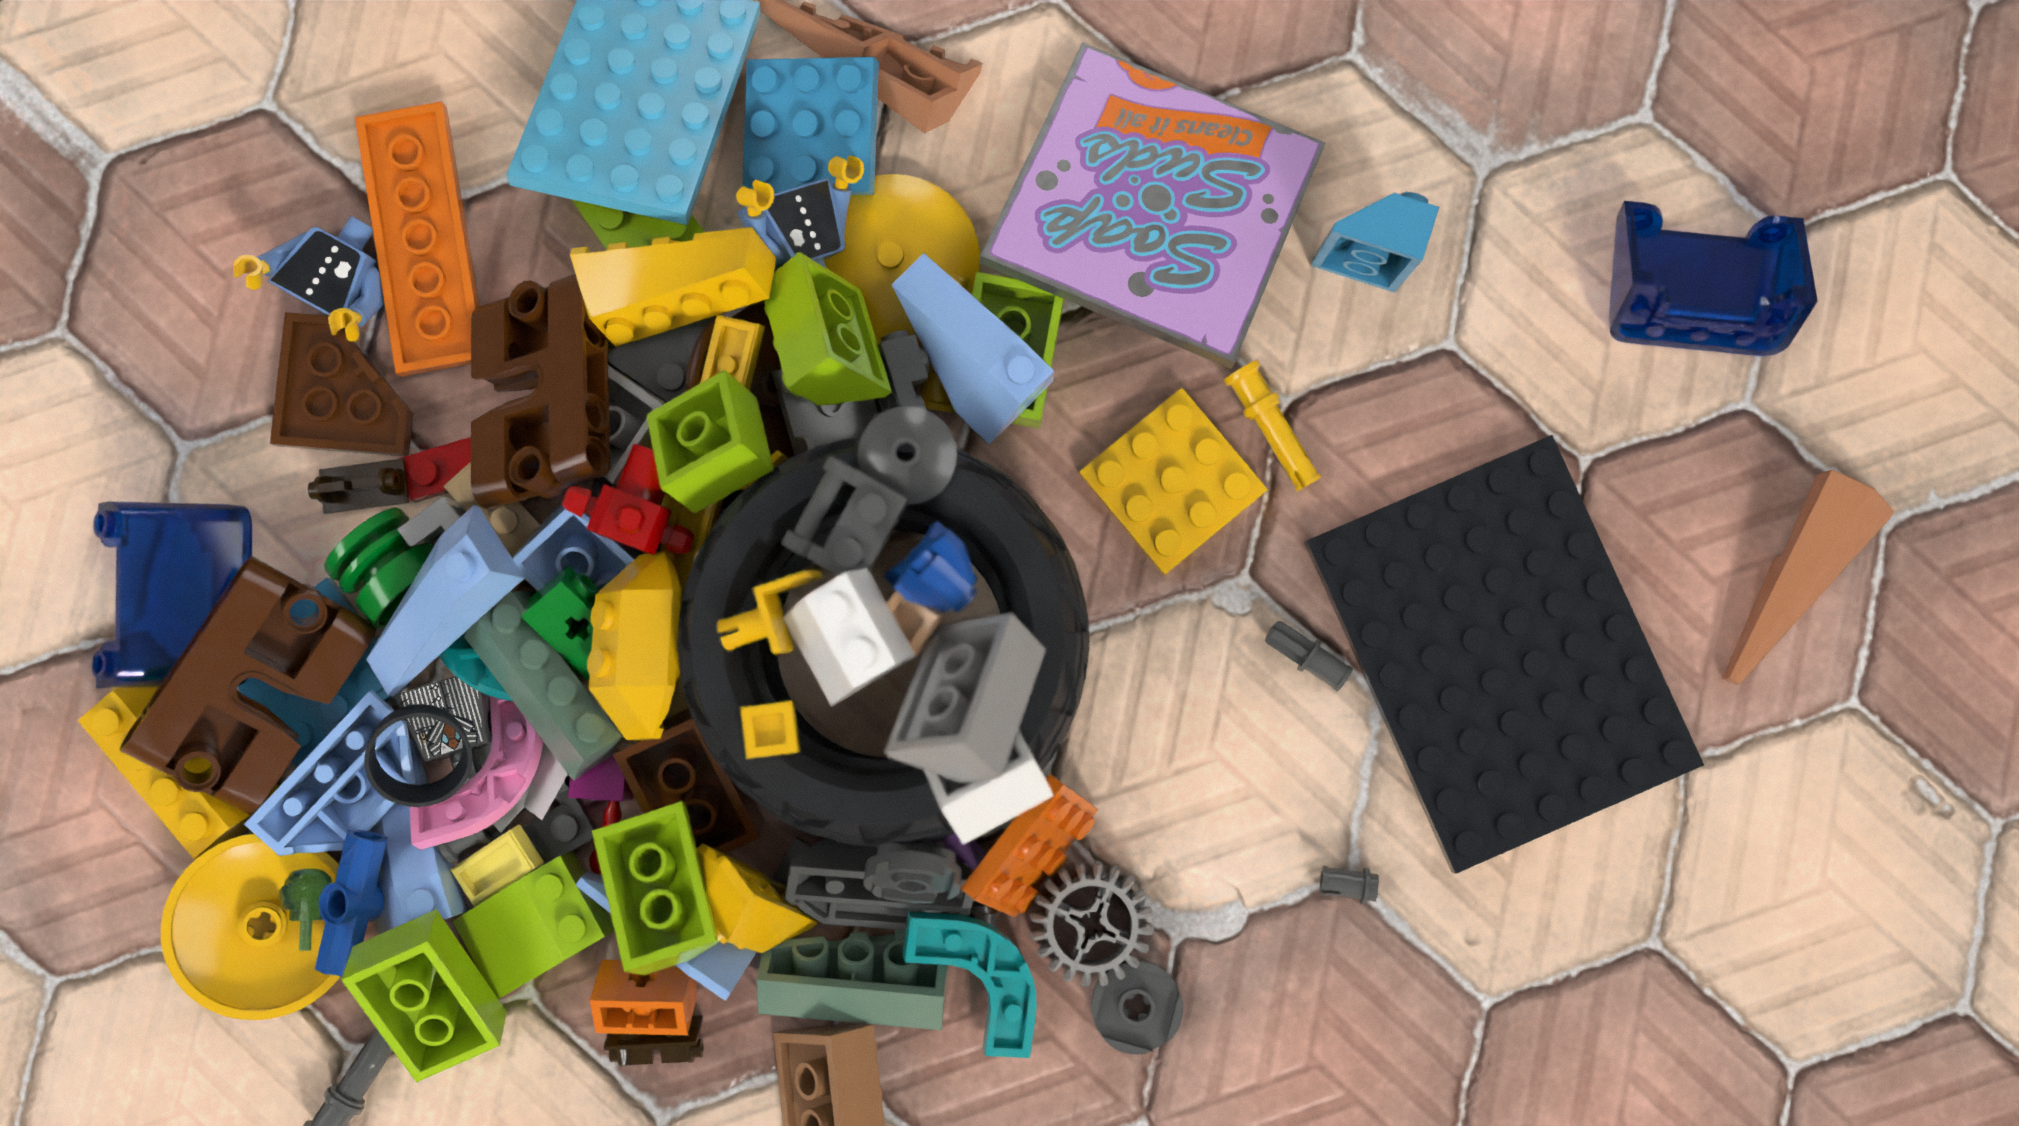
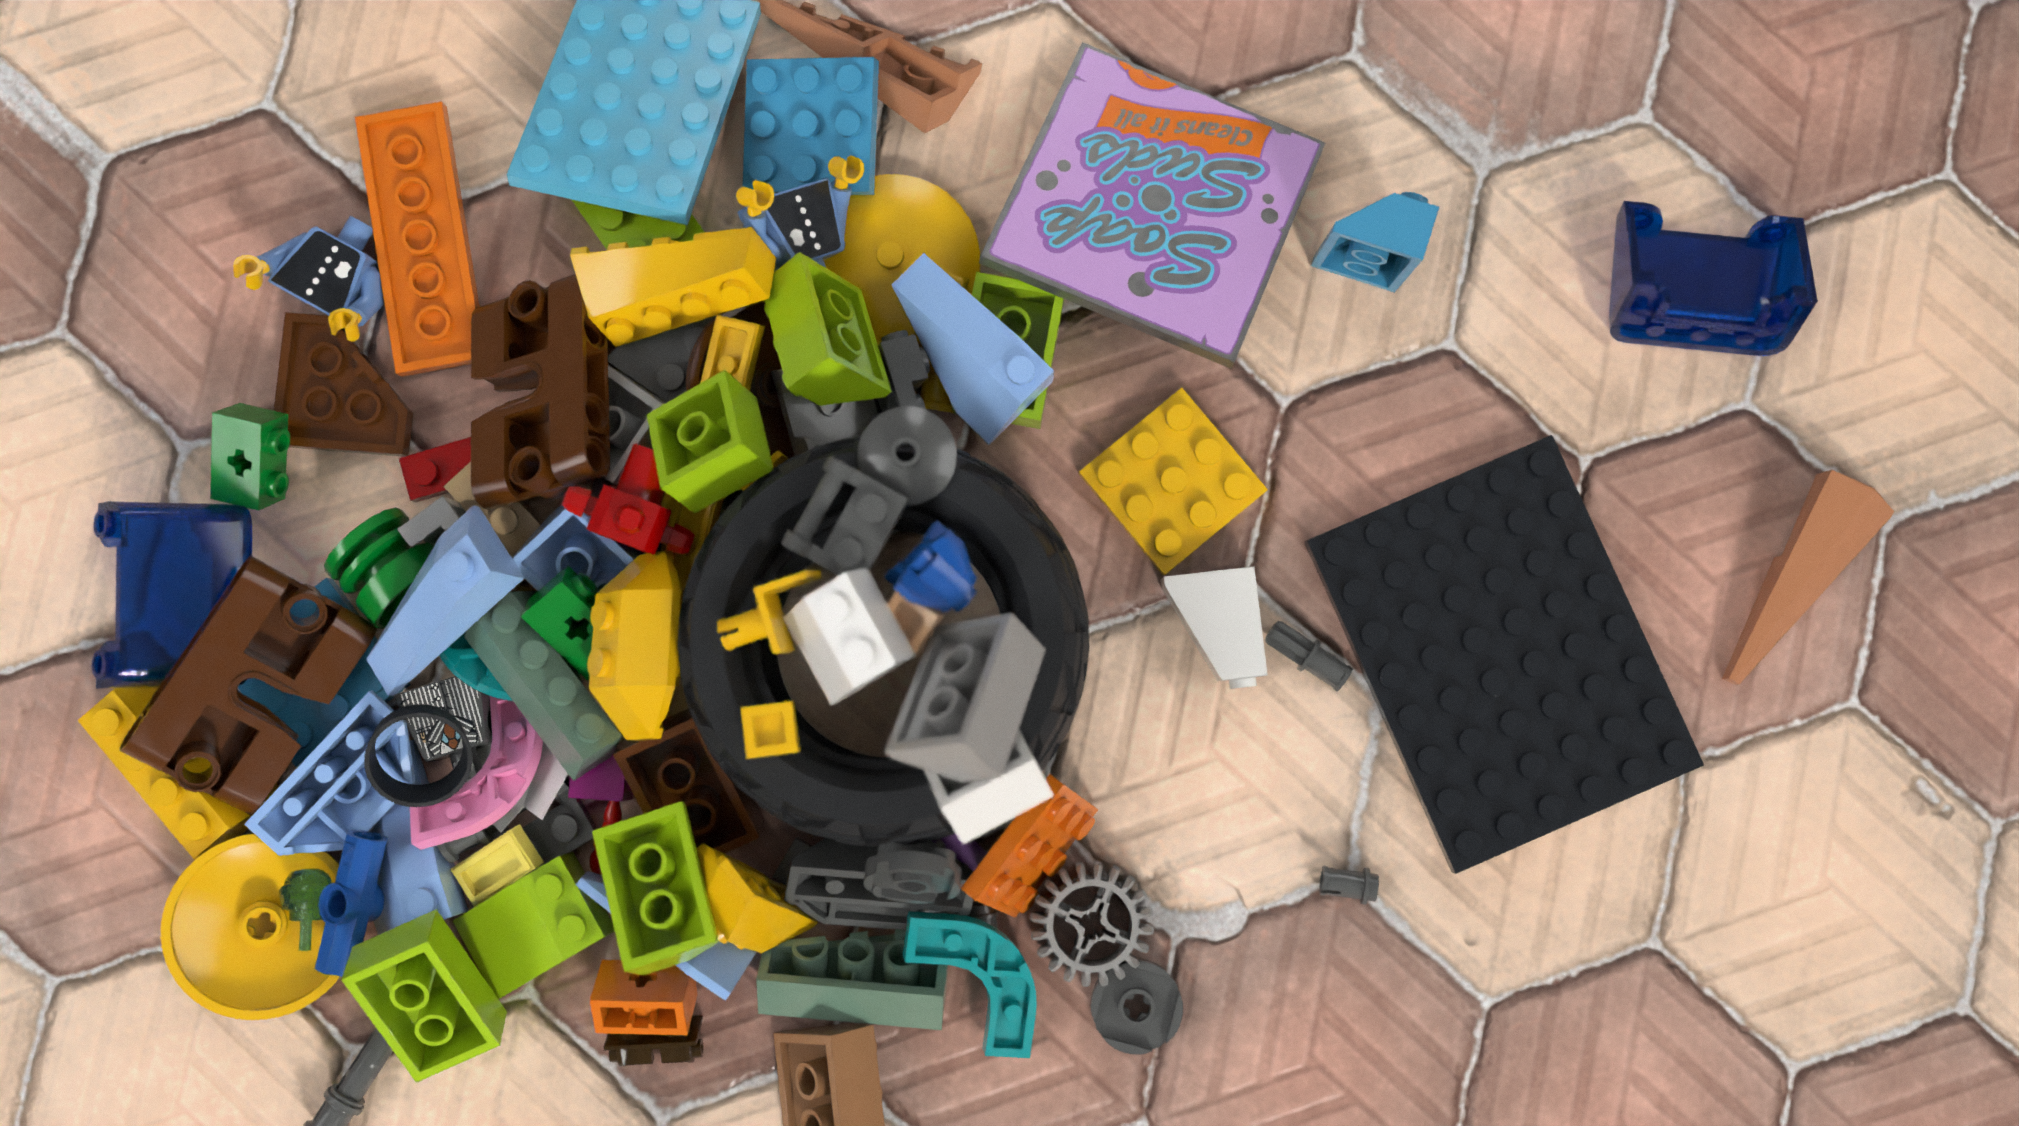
(249, 456): none -> green brick
(361, 486): dark brown hinge -> none
(1222, 620): none -> white slope
(1262, 407): yellow pin -> none

